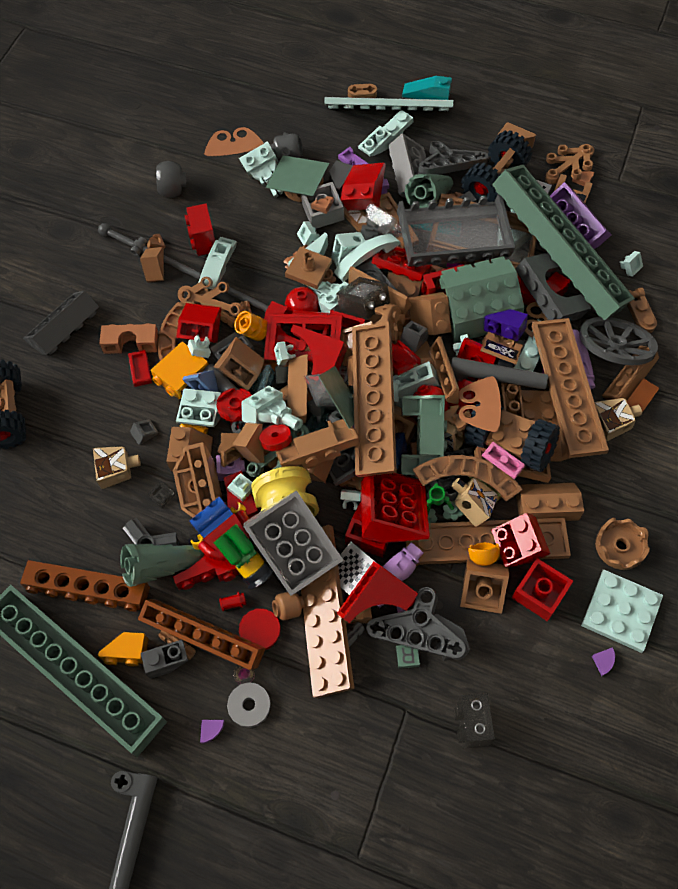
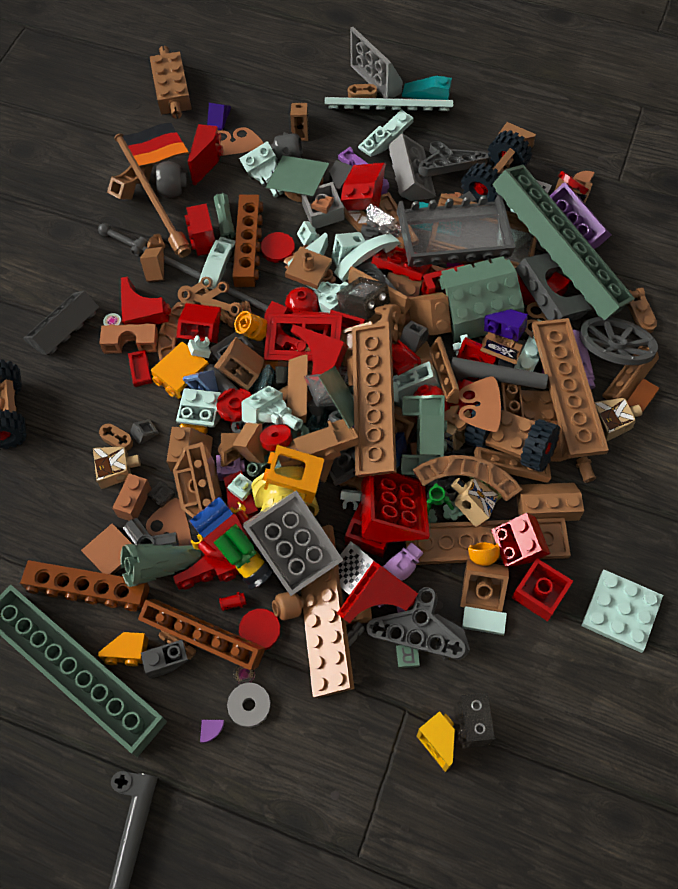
(106, 550): none -> nougat tile
(112, 318): none -> tile
(118, 434): none -> medium nougat beam
(123, 185): none -> medium nougat arch
(132, 497): none -> nougat brick
(139, 309): none -> red arch
(151, 148): none -> flag
(170, 82): none -> medium nougat brick
(173, 521): none -> nougat piece
(204, 151): none -> red slope
(218, 115): none -> dark purple slope
(223, 211): none -> sand green axle
(246, 243): none -> dark orange brick
(277, 247): none -> red tile
(281, 353): light aqua tile -> none
(299, 116): none -> medium nougat torso
(311, 475): none -> light orange window
(374, 66): none -> light grey slope
(427, 188): sand green cone -> none
(438, 739): none -> yellow slope
(484, 620): none -> light aqua tile
(503, 460): bright pink slope -> none
(573, 182): none -> red tile
(583, 152): medium nougat plant -> none
(585, 468): none -> medium nougat pin
(604, 660): medium lavender tile -> none
(628, 532): medium nougat plate -> none
(632, 263): light aqua tile -> none

